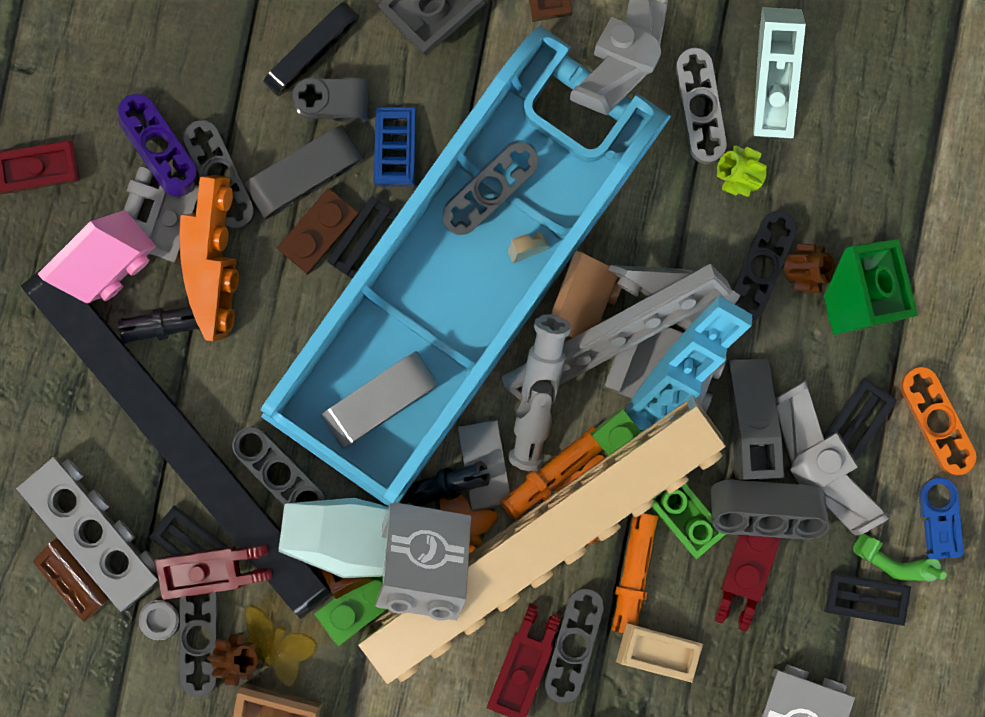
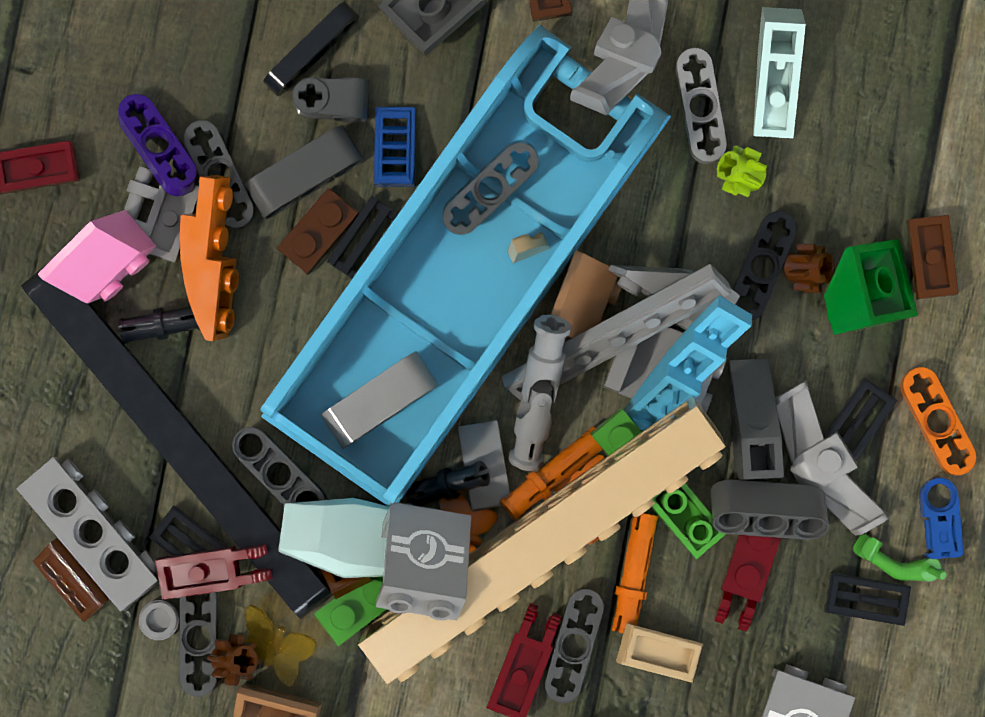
(932, 257): none -> reddish brown plate

